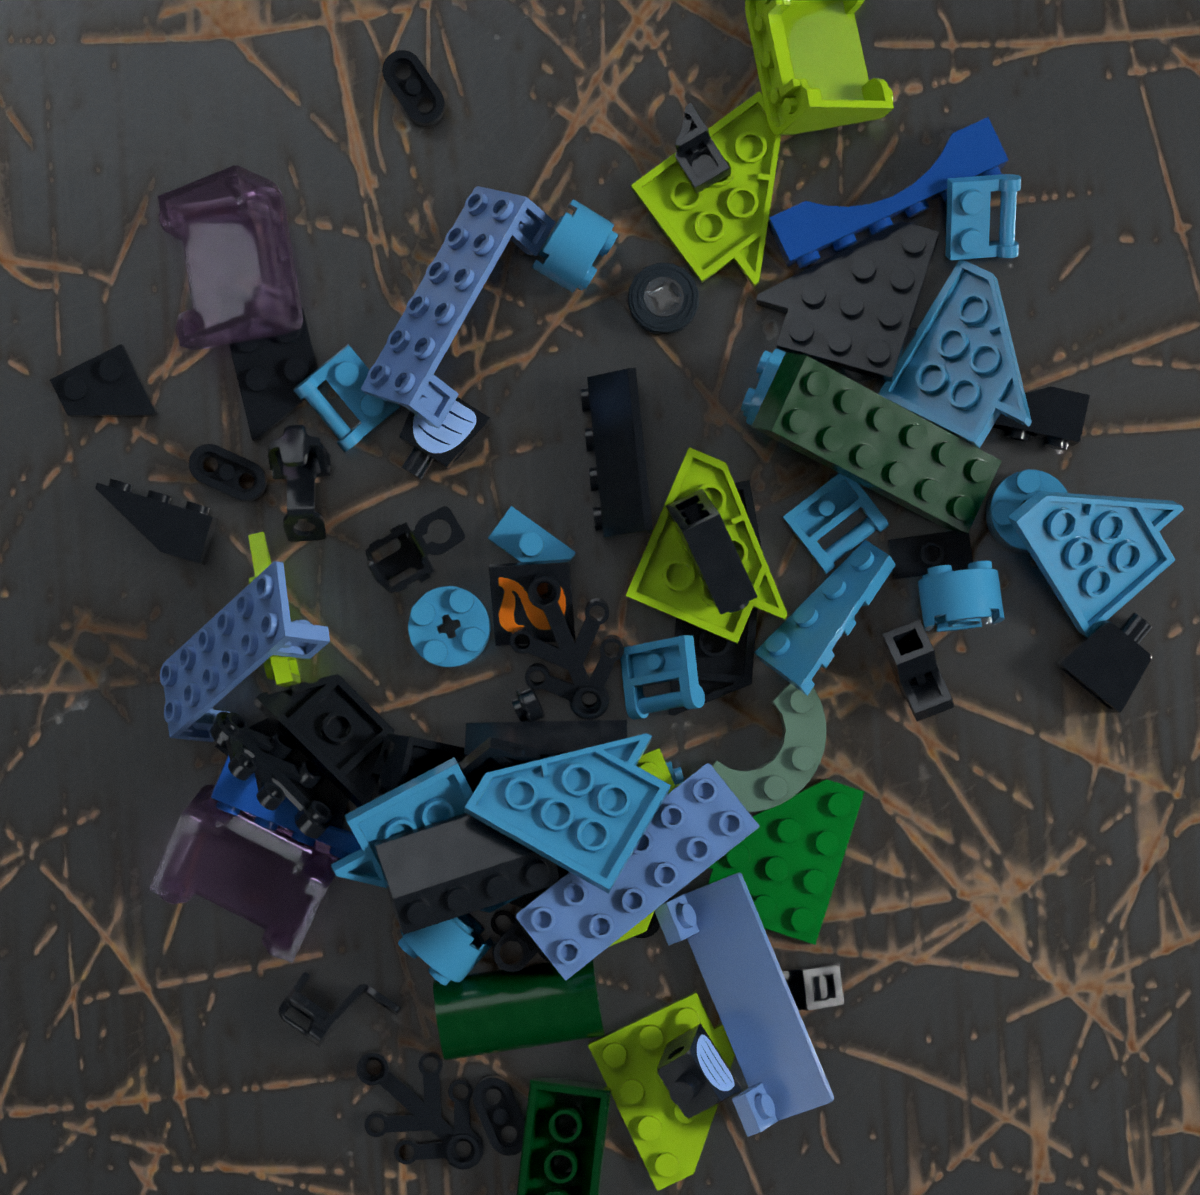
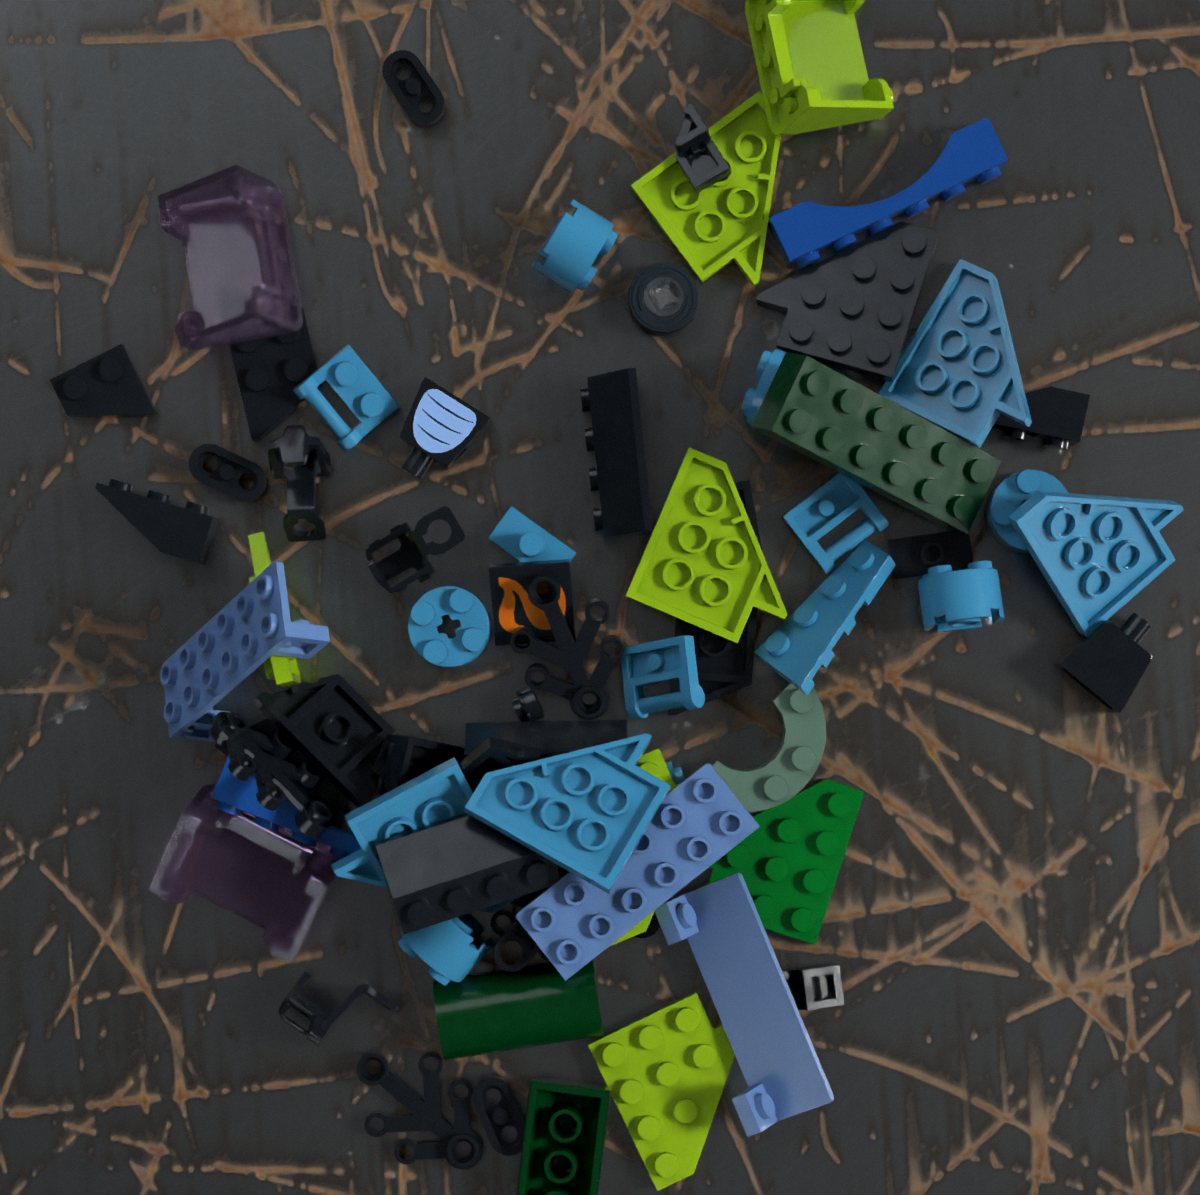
(445, 297): medium blue bracket -> none
(696, 1072): black torso -> none
(712, 552): black slope -> none
(917, 670): black brick -> none
(970, 217): dark azure plate -> none

